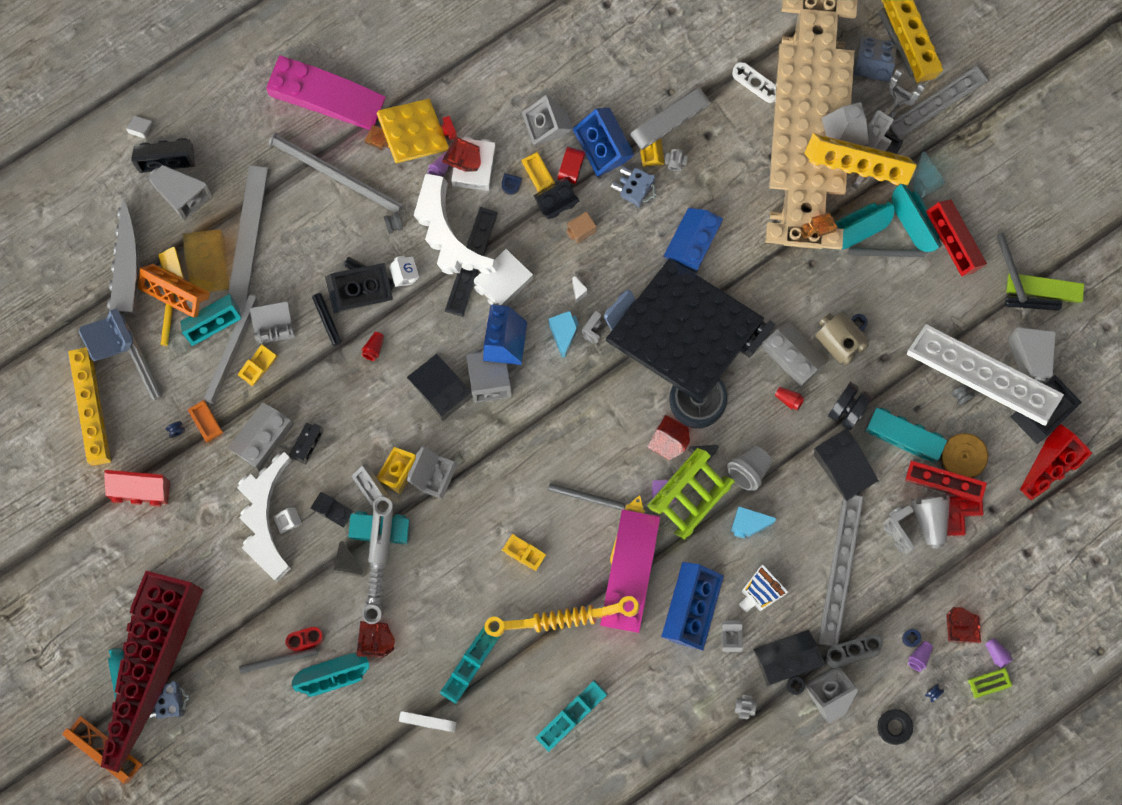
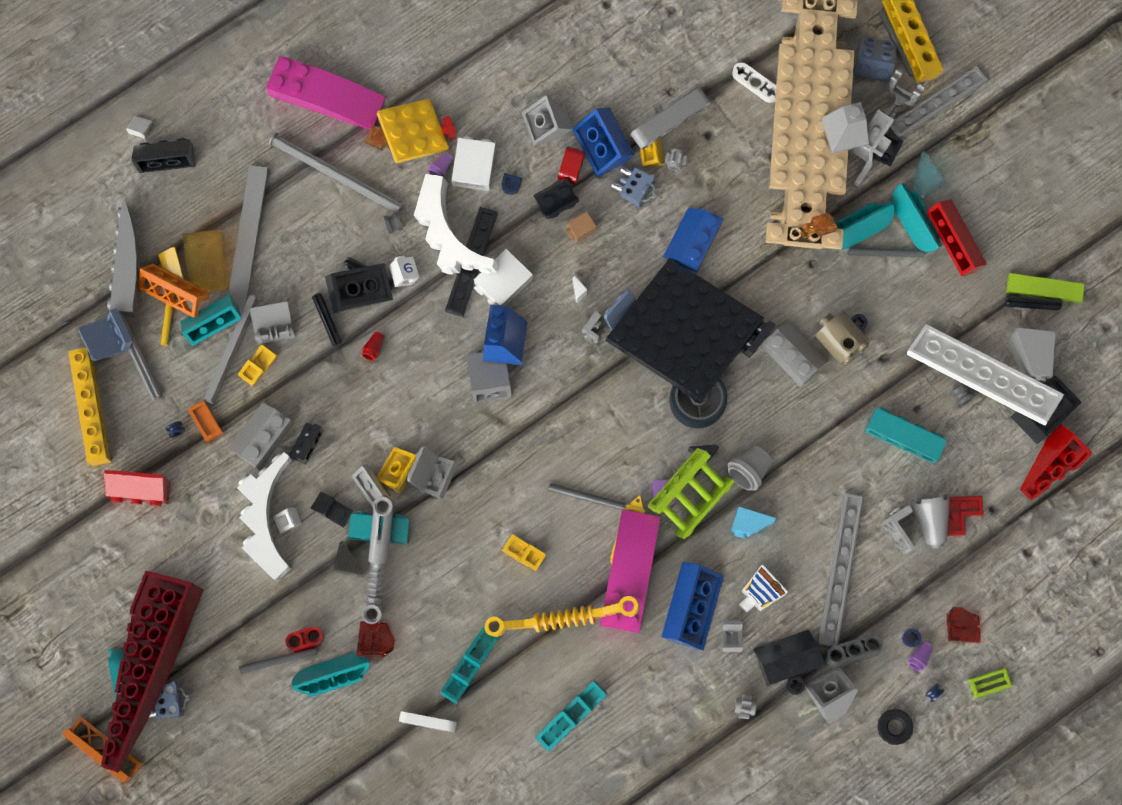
(180, 191): light grey slope -> none
(440, 387): black slope -> none
(463, 155): clear red slope -> none
(537, 171): yellow tile -> none
(563, 330): medium azure slope -> none
(670, 438): clear red slope -> none
(790, 398): red cone -> none
(845, 464): black slope -> none
(850, 406): black wheel -> none
(889, 165): yellow brick -> none
(945, 481): red brick -> none
(965, 455): pearl gold wheel -> none
(999, 653): medium lavender cone -> none
(1011, 267): dark grey bar -> none

